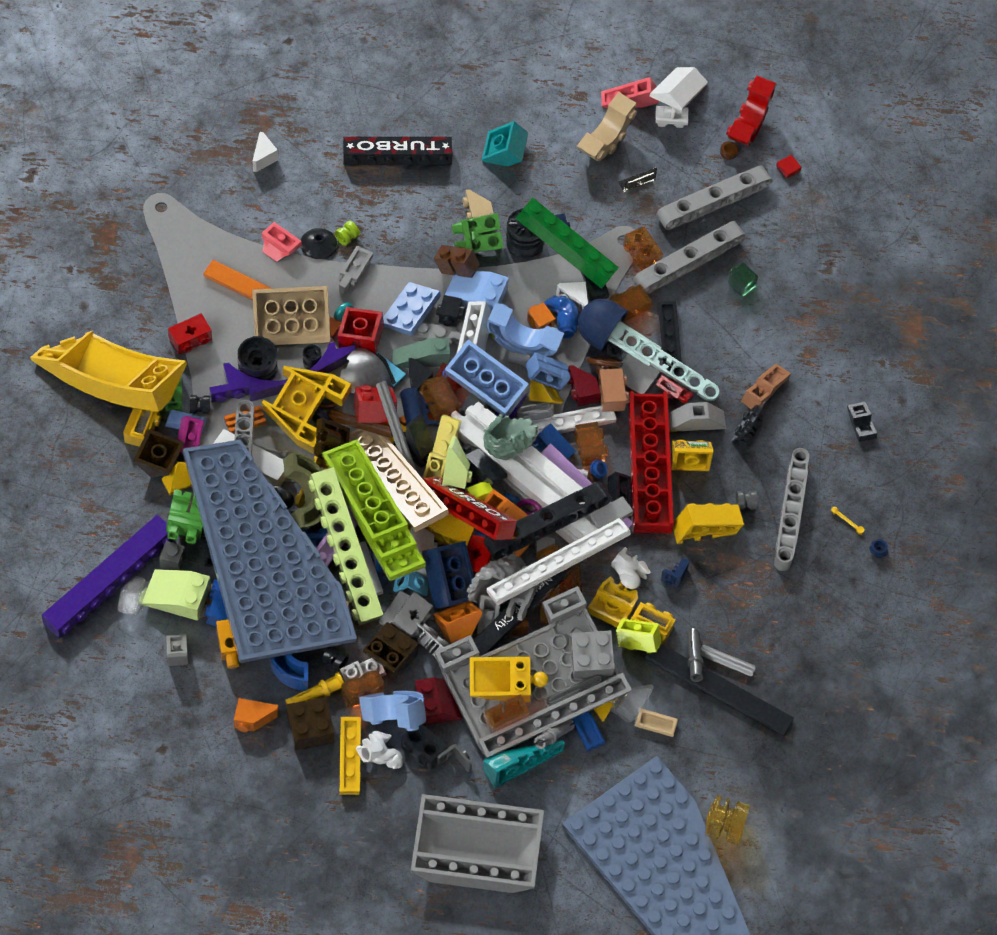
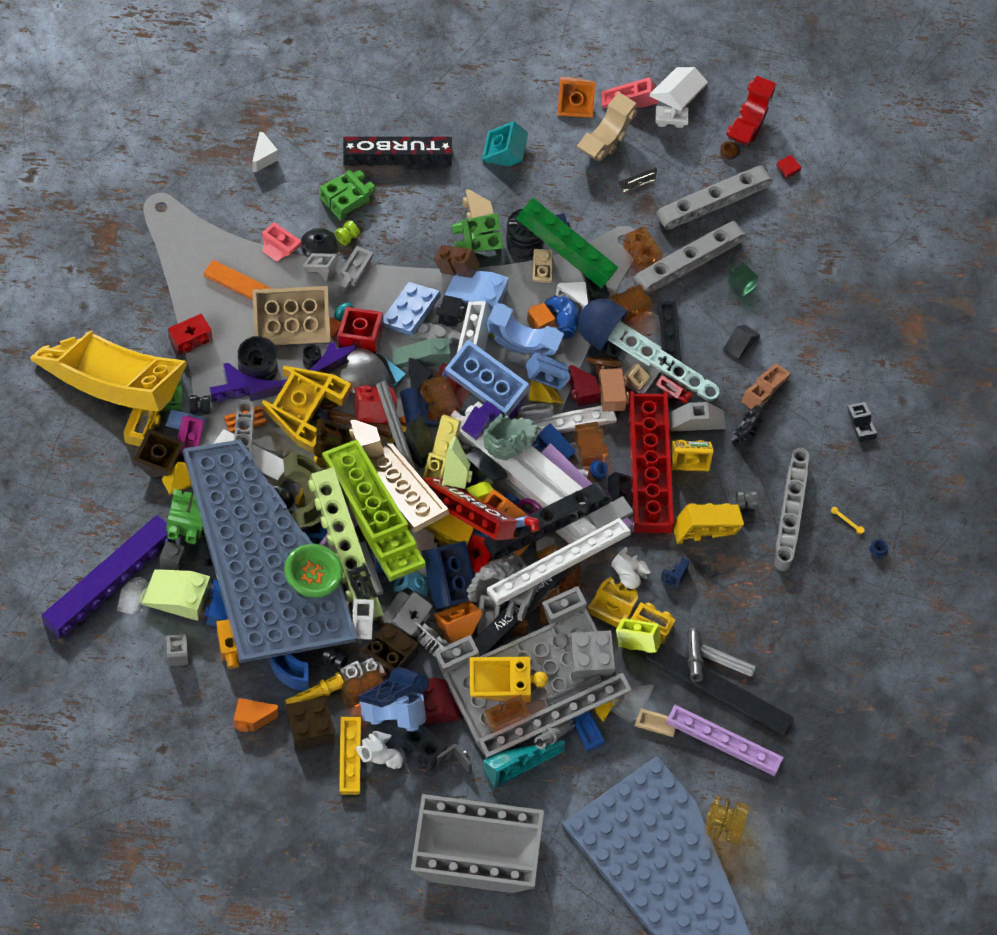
(313, 570): none -> bright green piece
(322, 263): none -> light grey slope
(346, 193): none -> bright green hips
(361, 582): none -> black arm
(363, 618): none -> white brick
(367, 437): none -> slope
(400, 683): none -> dark blue piece
(480, 419): none -> dark purple slope
(529, 521): none -> red arm
(542, 266): none -> tan slope
(576, 97): none -> orange slope
(637, 376): none -> tan slope
(724, 740): none -> lavender tile
(740, 341): none -> black slope

